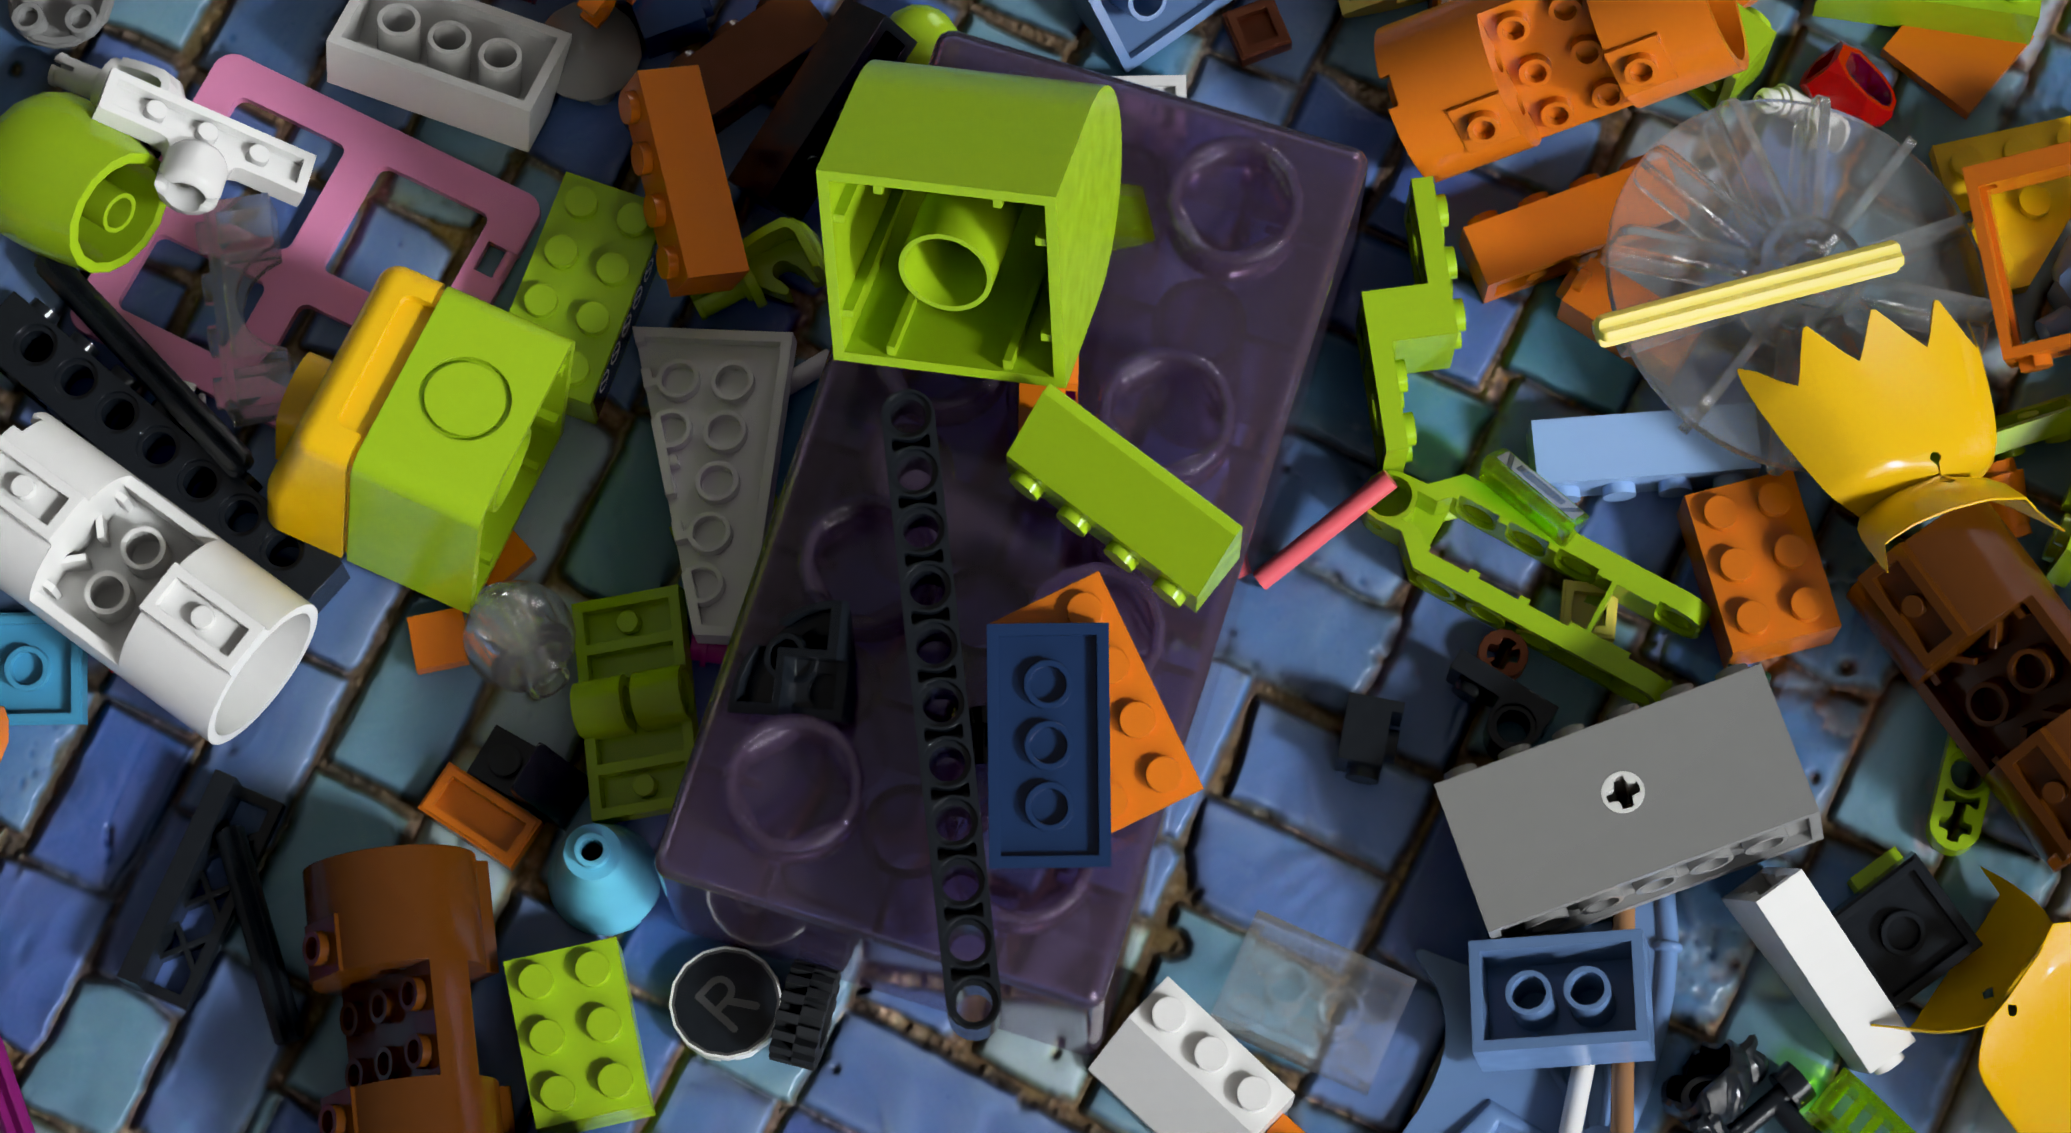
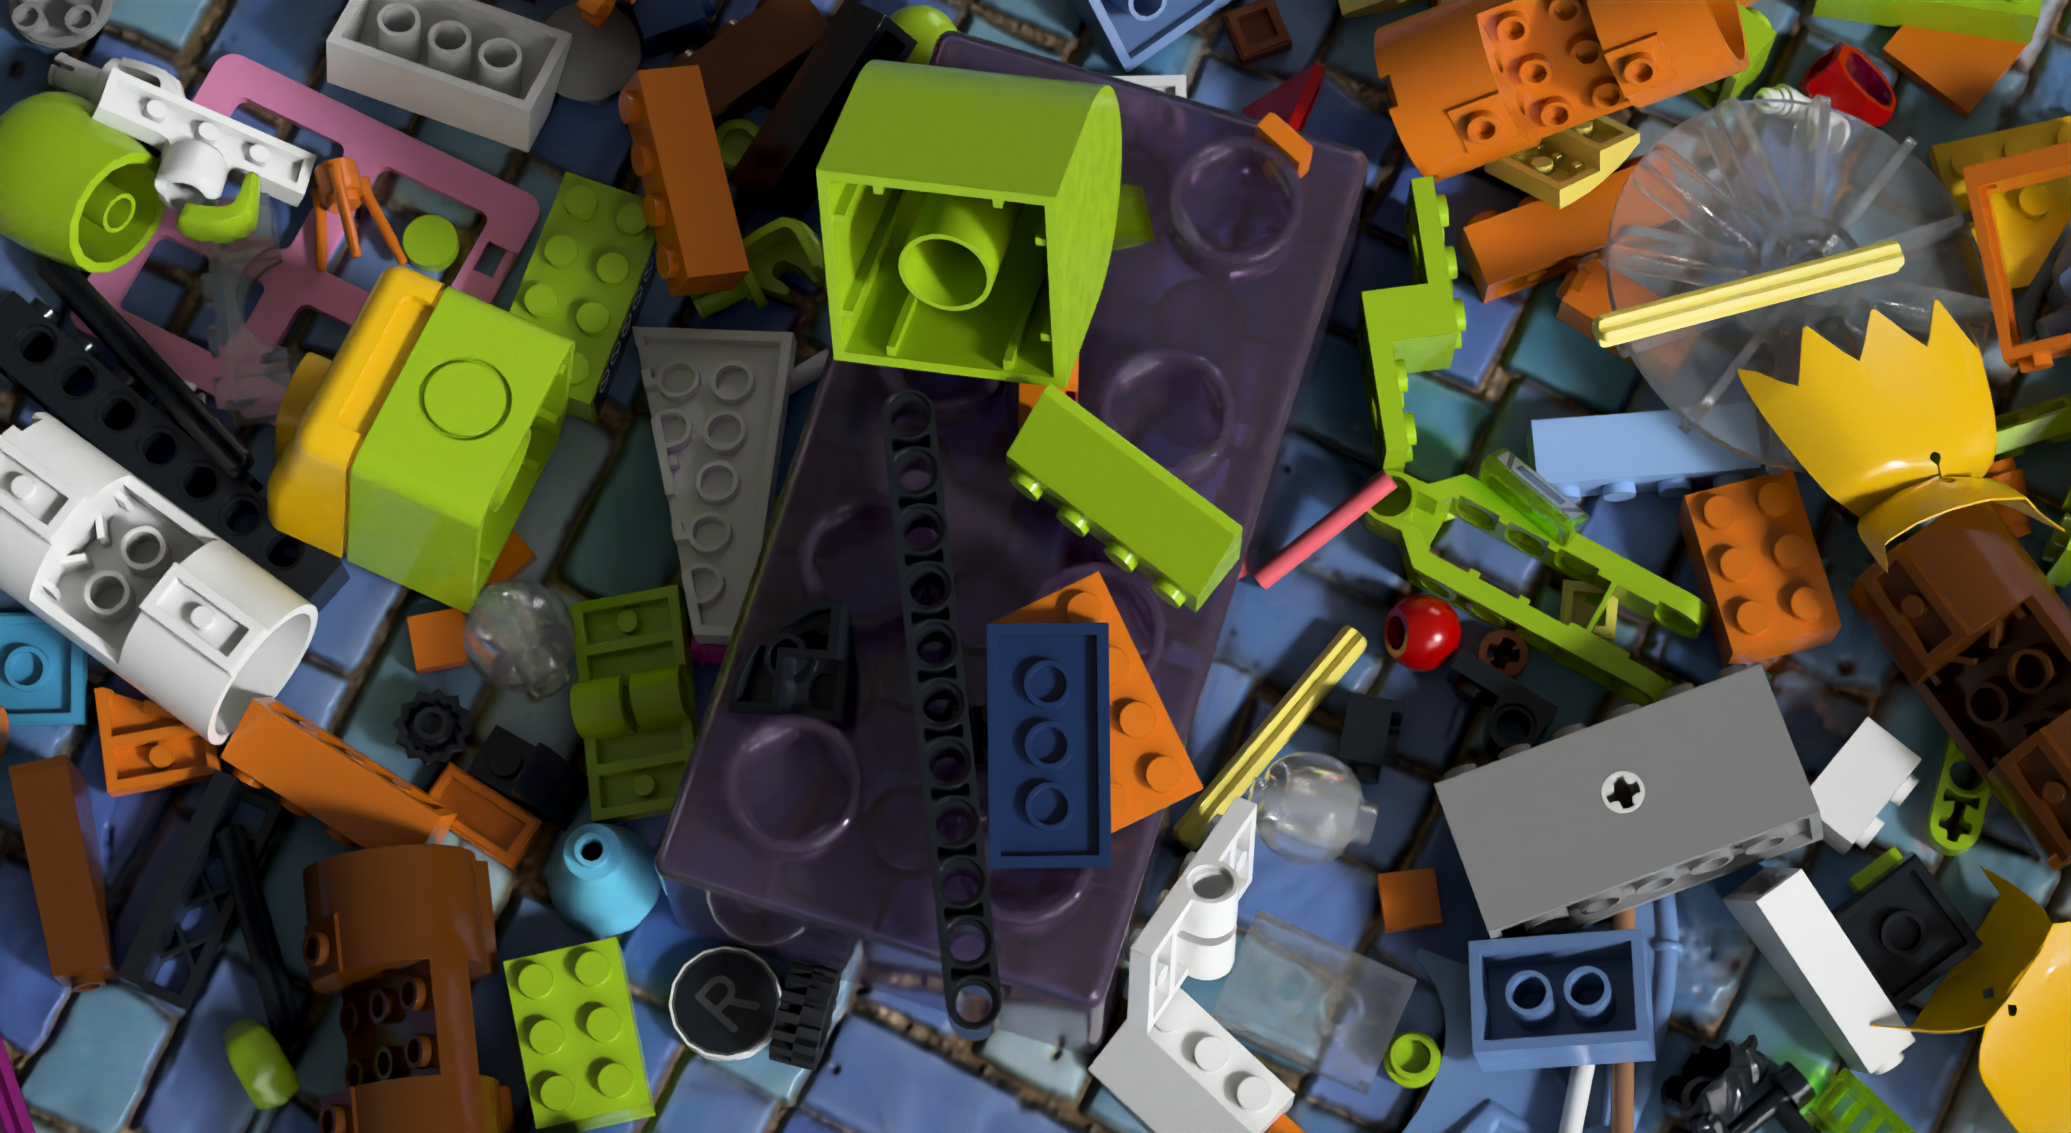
(66, 871): none -> reddish brown slope
(149, 747): none -> orange wing
(226, 222): none -> lime hair
(260, 1063): none -> lime hair
(331, 780): none -> orange brick
(340, 191): none -> orange plant
(431, 243): none -> lime tile
(433, 727): none -> black piece
(733, 140): none -> lime tile
(1195, 920): none -> white plate
(1271, 735): none -> light yellow axle
(1286, 140): none -> orange tile
(1291, 100): none -> red slope
(1311, 808): none -> clear brick
(1409, 900): none -> orange tile
(1412, 1059): none -> lime plate
(1422, 632): none -> red piece
(1568, 161): none -> light yellow slope
(1860, 783): none -> white brick

